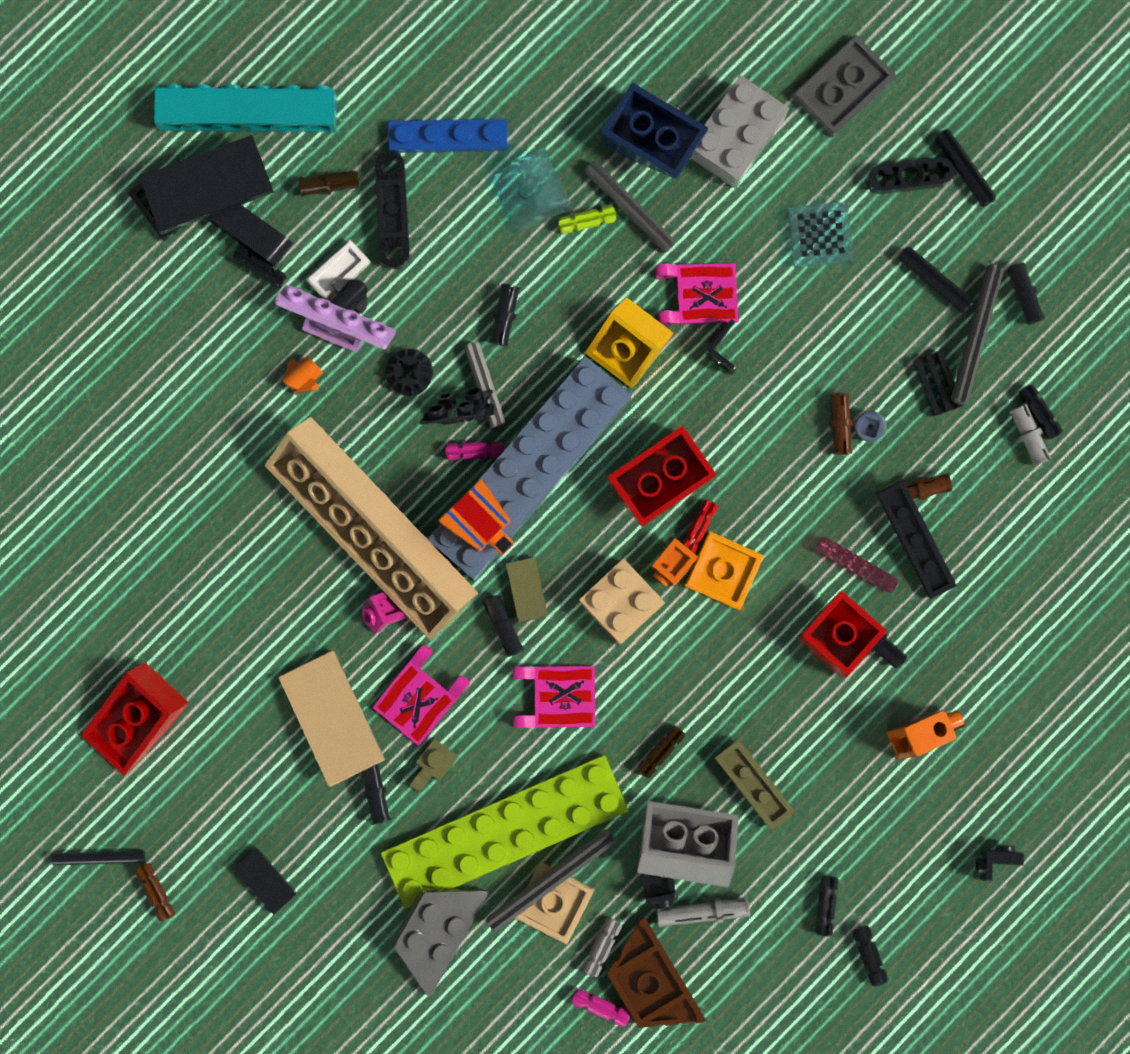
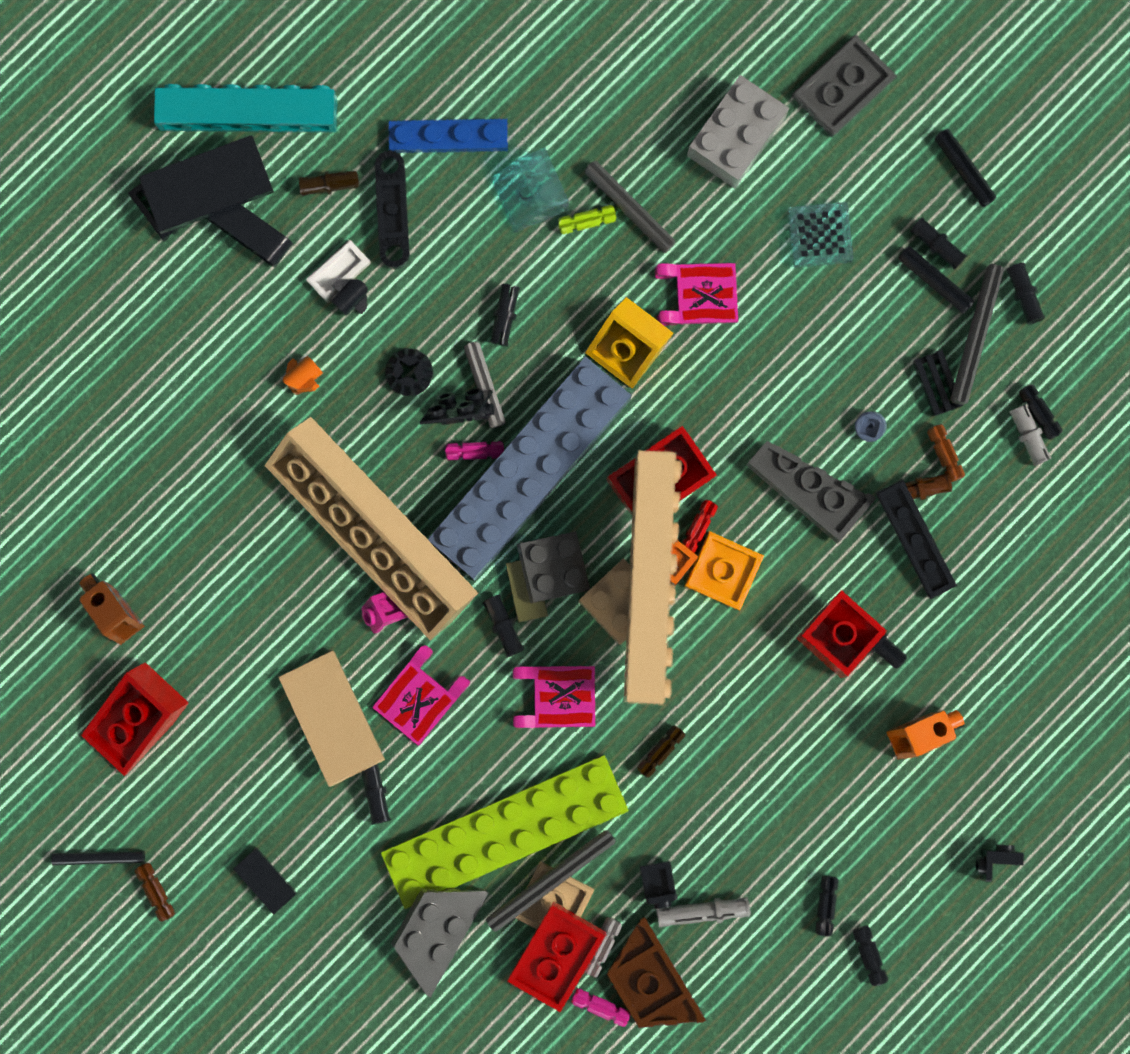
(109, 610): none -> dark orange torso
(259, 267): black axle -> none
(334, 322): lavender bracket -> none
(435, 762): olive plate -> none
(479, 520): torso -> none
(553, 567): none -> dark grey plate
(556, 956): none -> red plate
(650, 577): none -> tan brick
(652, 132): dark blue slope -> none
(688, 844): light grey brick -> none
(715, 340): black bracket -> none
(754, 784): olive plate -> none
(818, 496): none -> dark grey wing
(841, 424): reddish brown pin -> none
(857, 564): clear pink axle -> none
(932, 180): black beam -> none
(938, 243): none -> black pin
(946, 452): none -> dark orange axle

